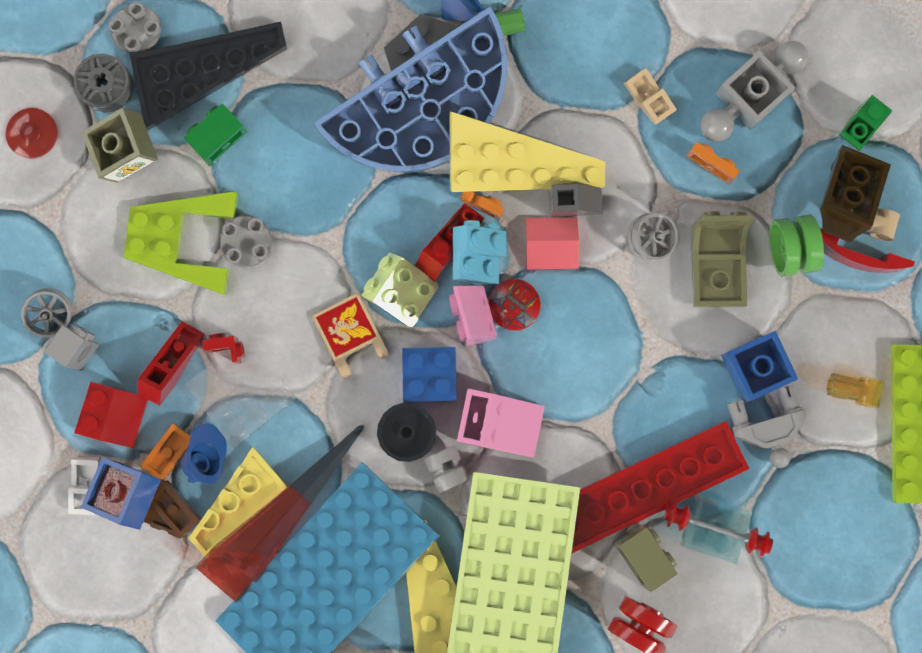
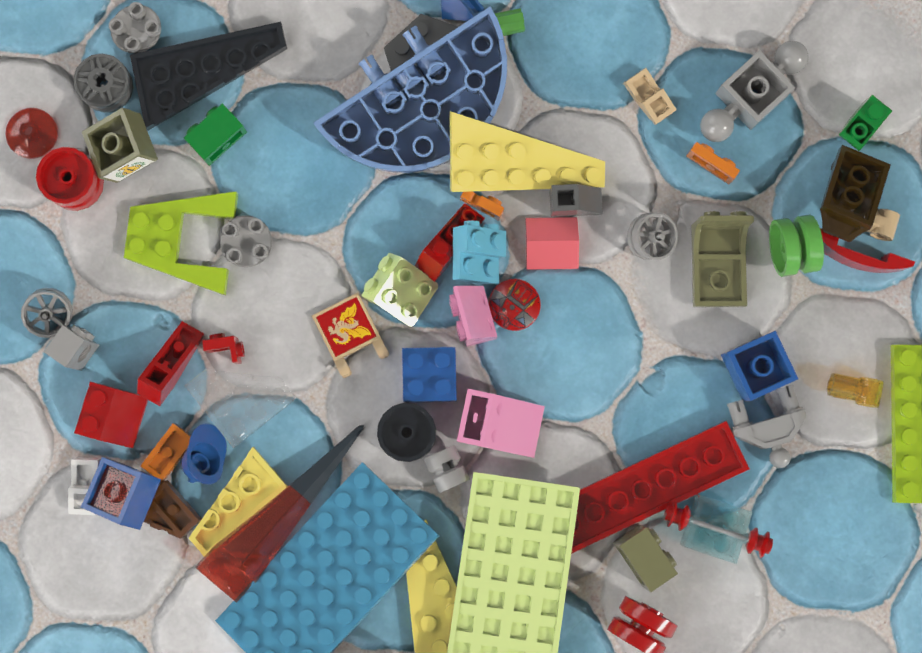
(69, 179): none -> red wheel

